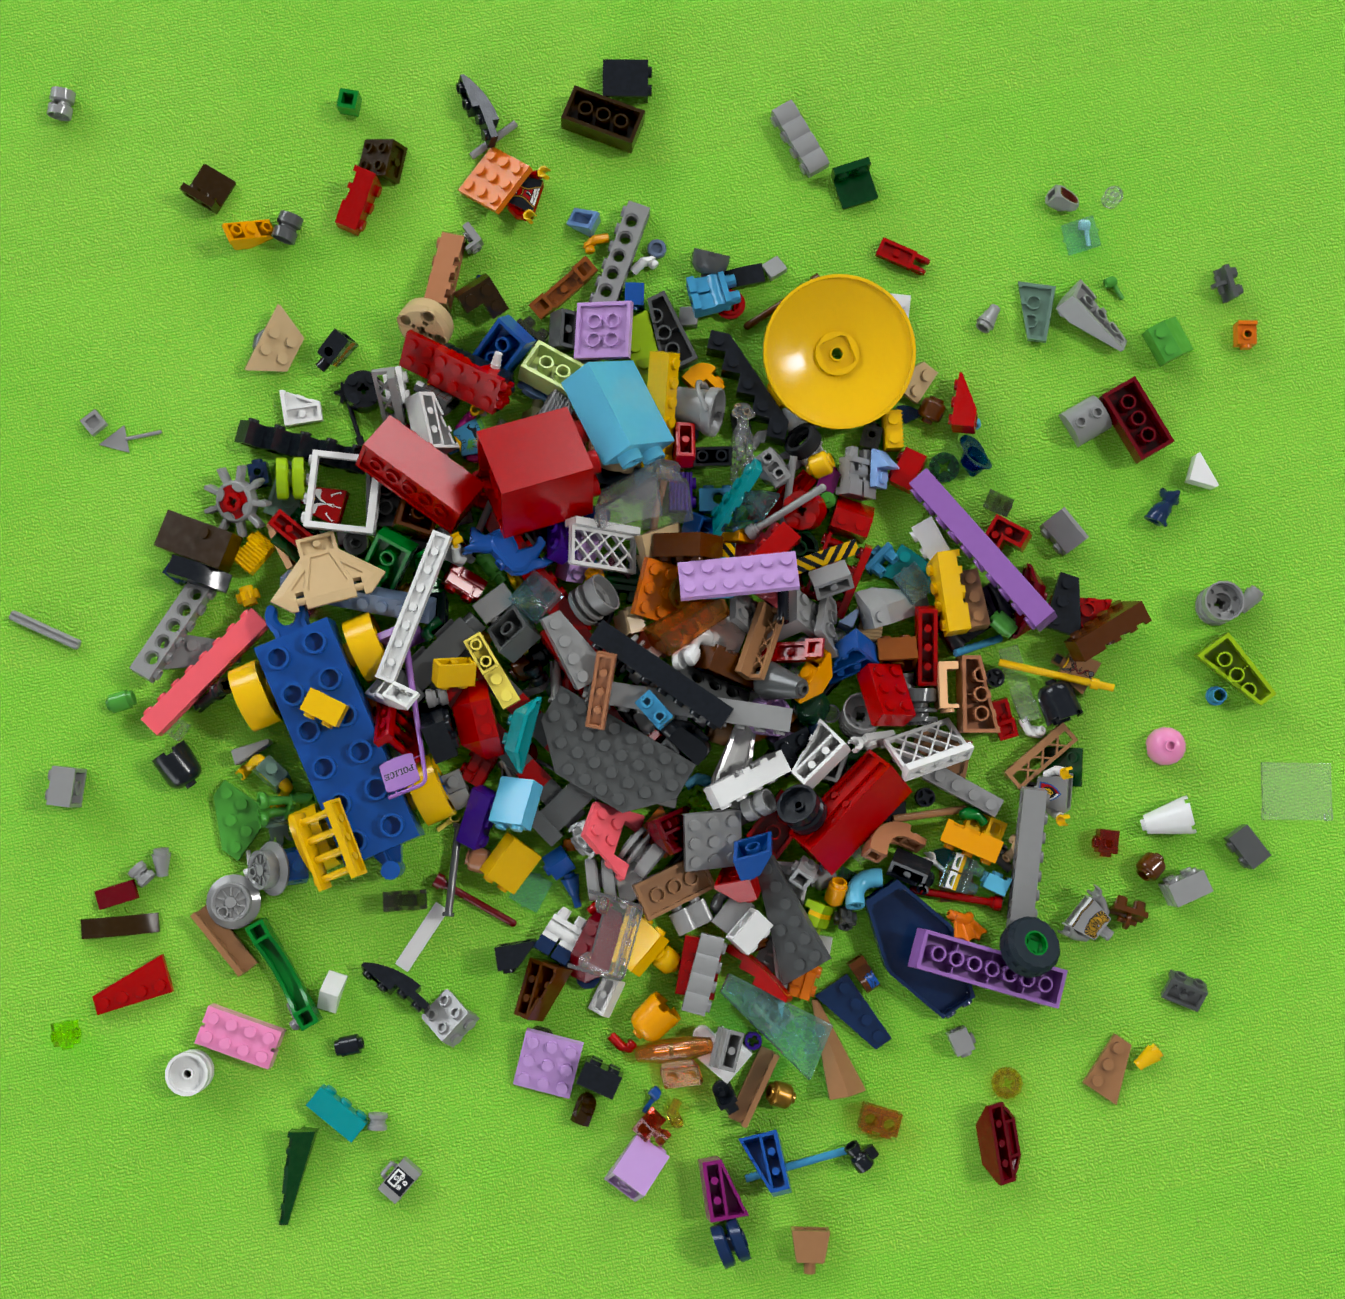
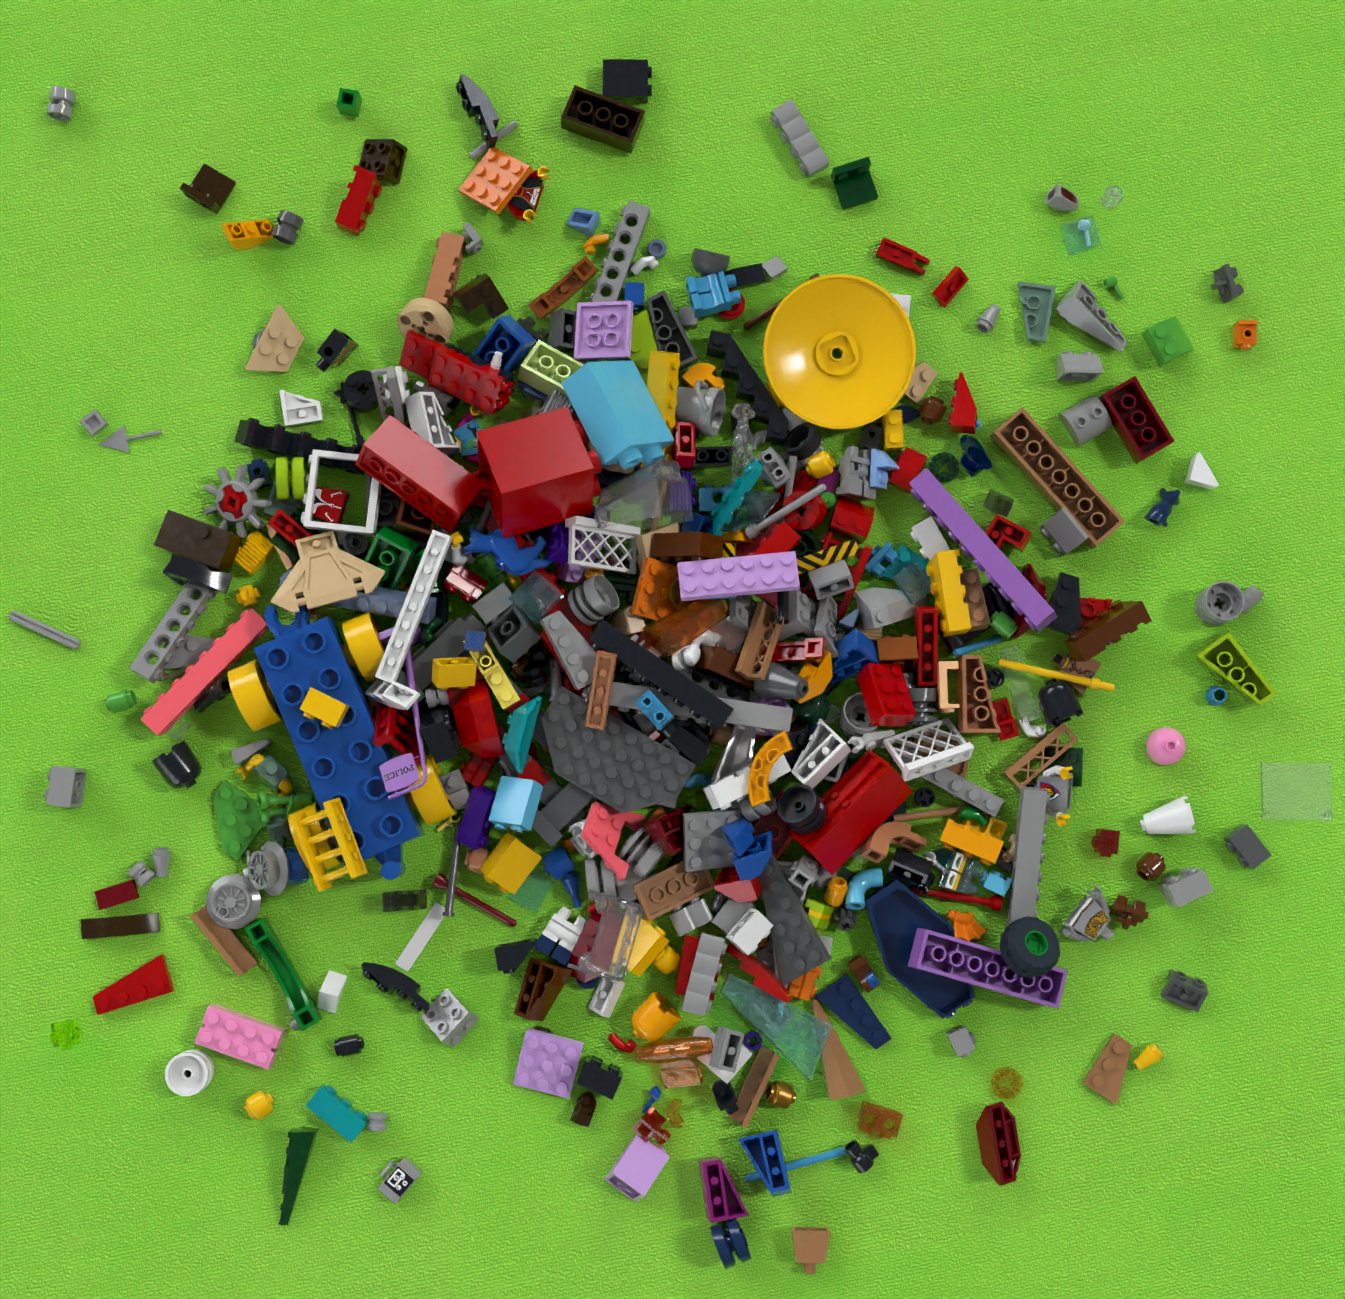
(165, 676): none -> olive piece
(259, 1105): none -> yellow head
(475, 641): none -> tile
(739, 835): none -> blue slope
(762, 765): none -> light orange tile
(950, 286): none -> red plate
(1056, 476): none -> medium nougat brick
(1078, 366): none -> light grey slope

